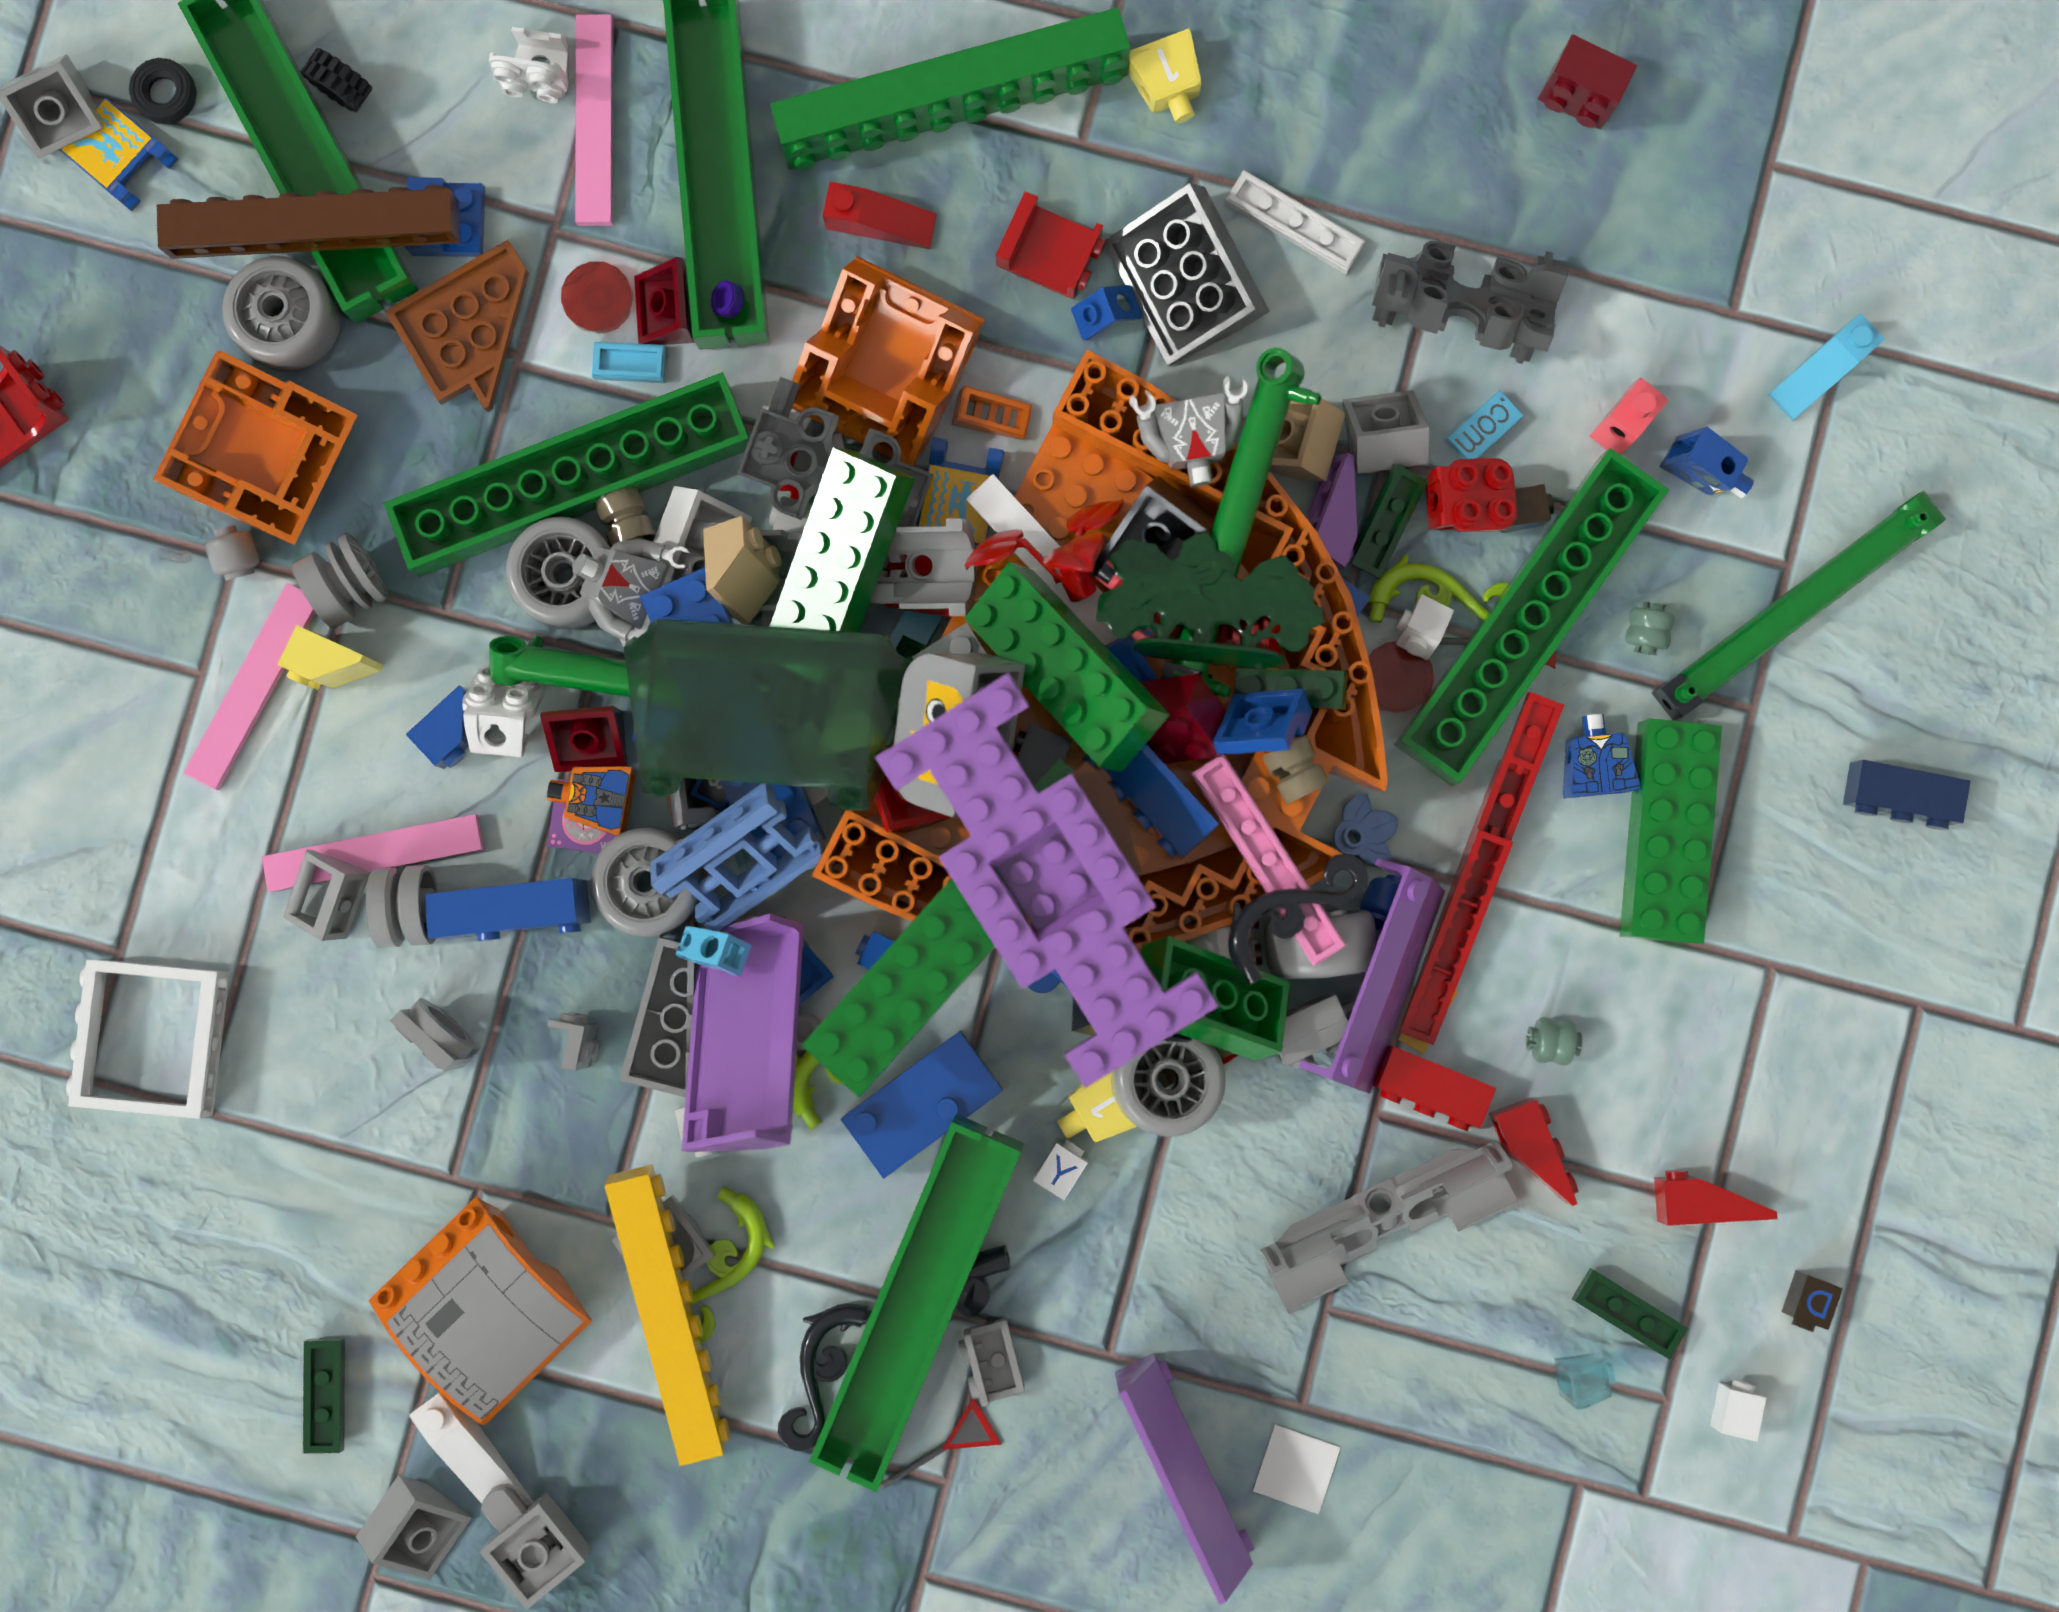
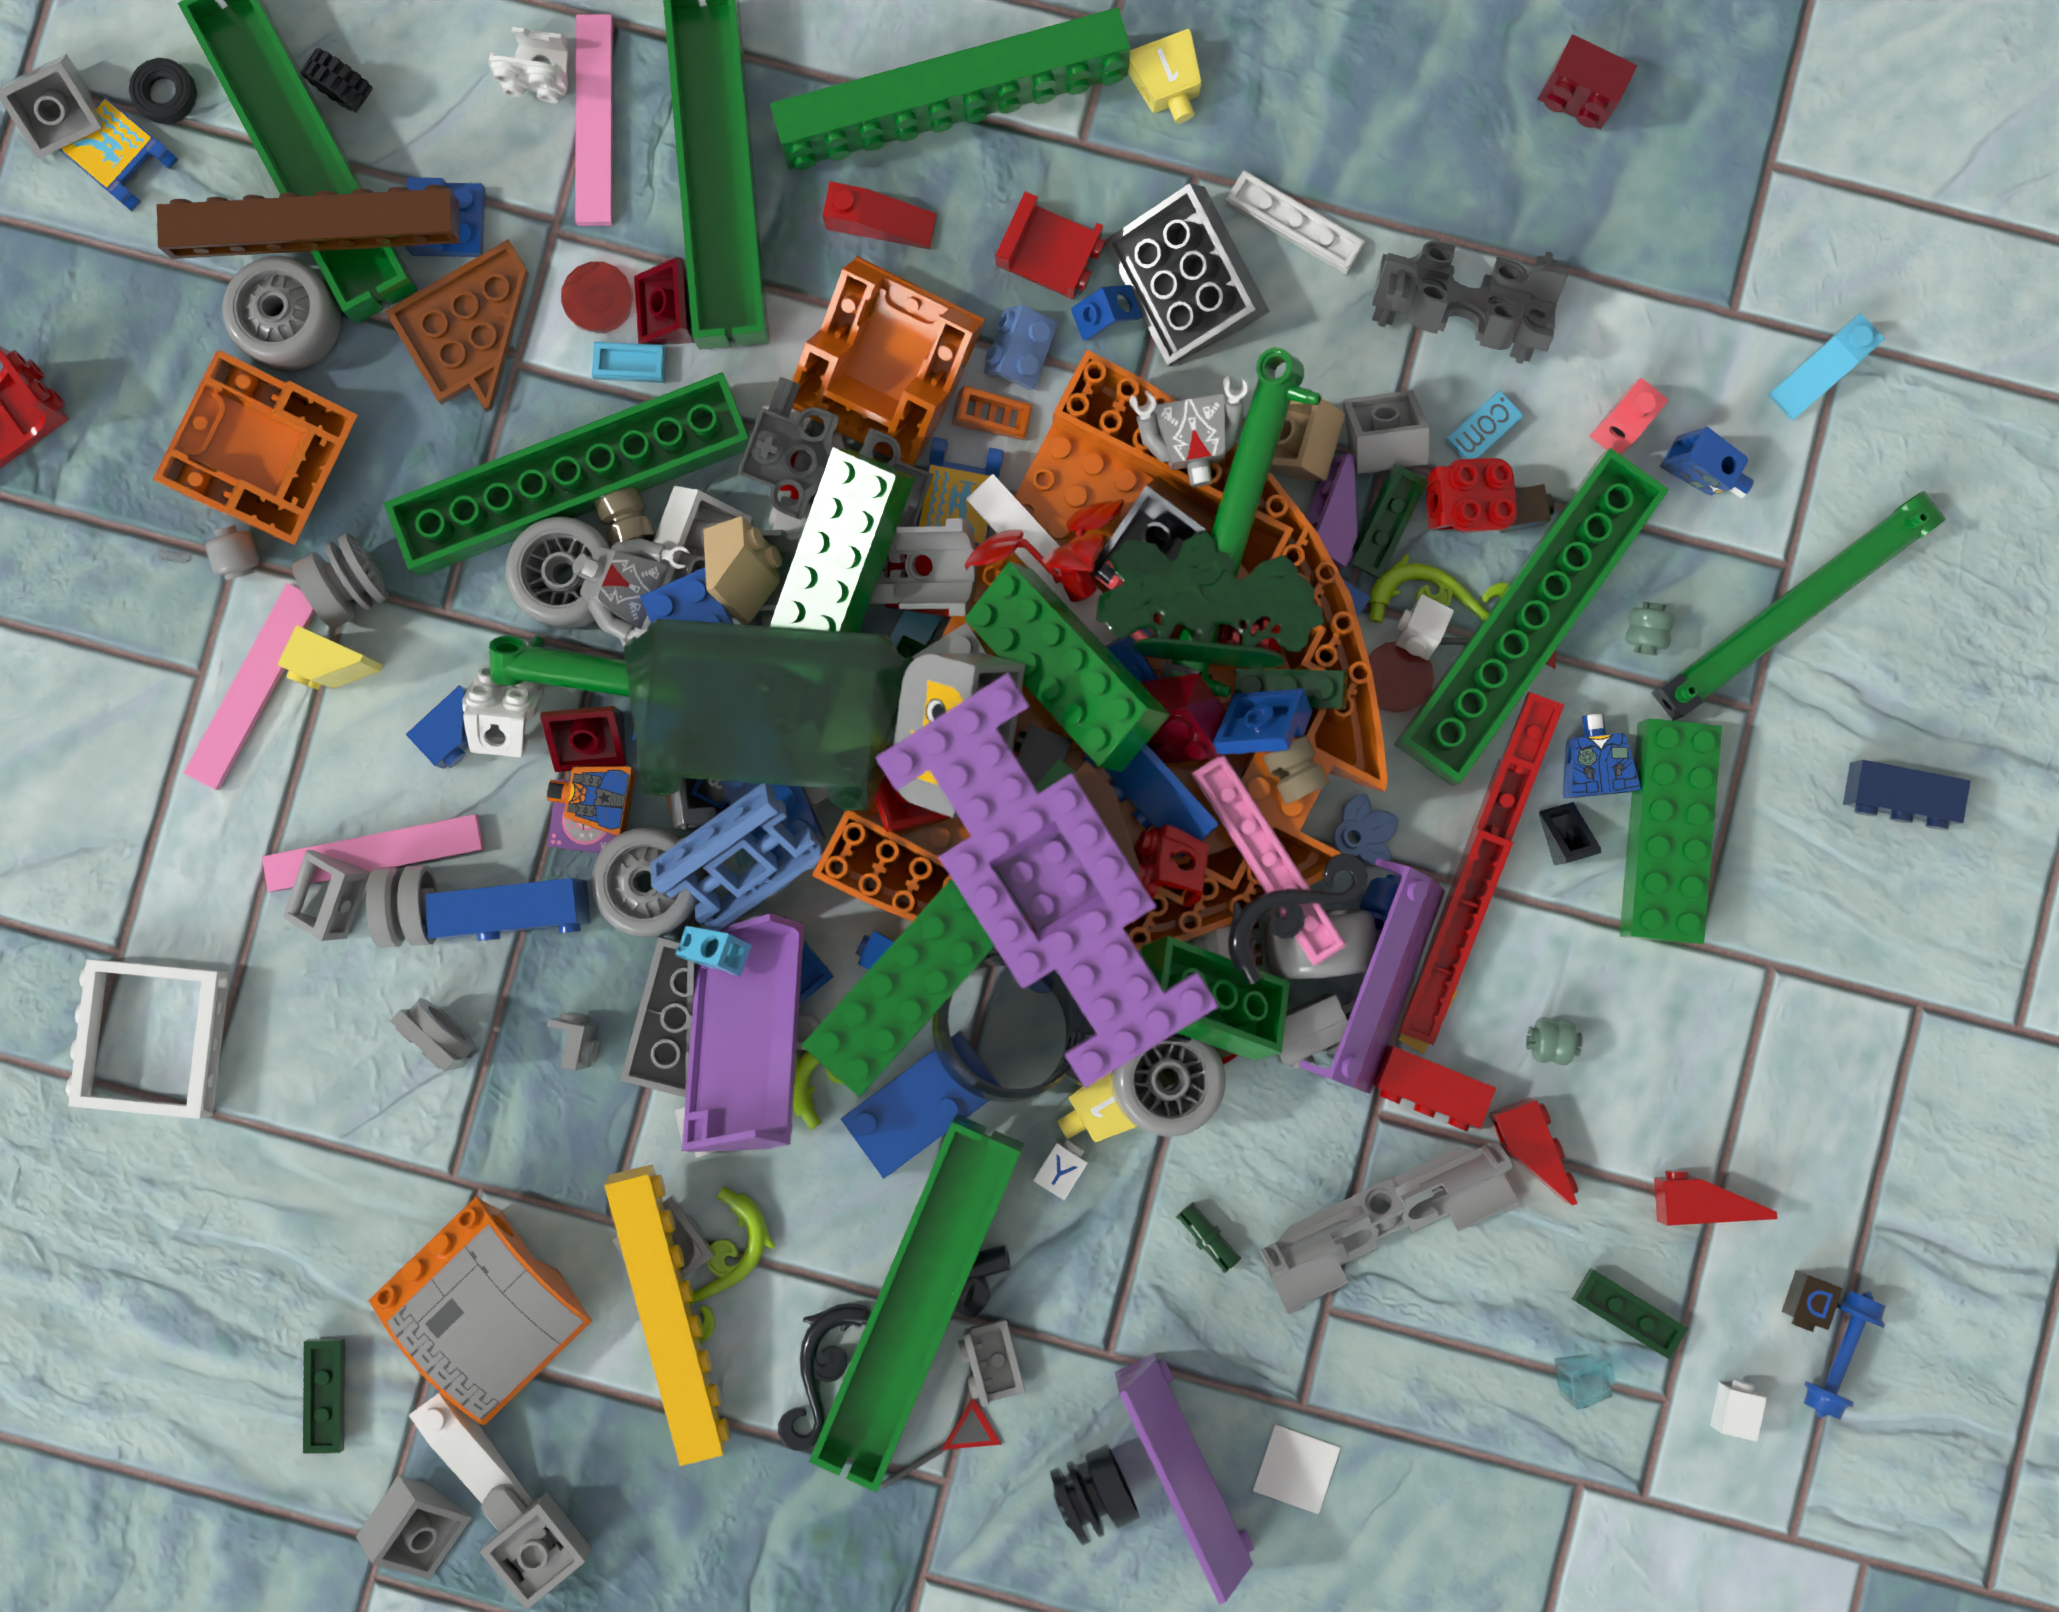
(727, 299): dark purple tile -> none
(971, 1082): none -> black cylinder
(1020, 346): none -> medium blue bracket
(1094, 1495): none -> black wheel
(1157, 869): none -> red piece
(1208, 1237): none -> dark green pin
(1567, 834): none -> black slope
(1826, 1398): none -> blue piece

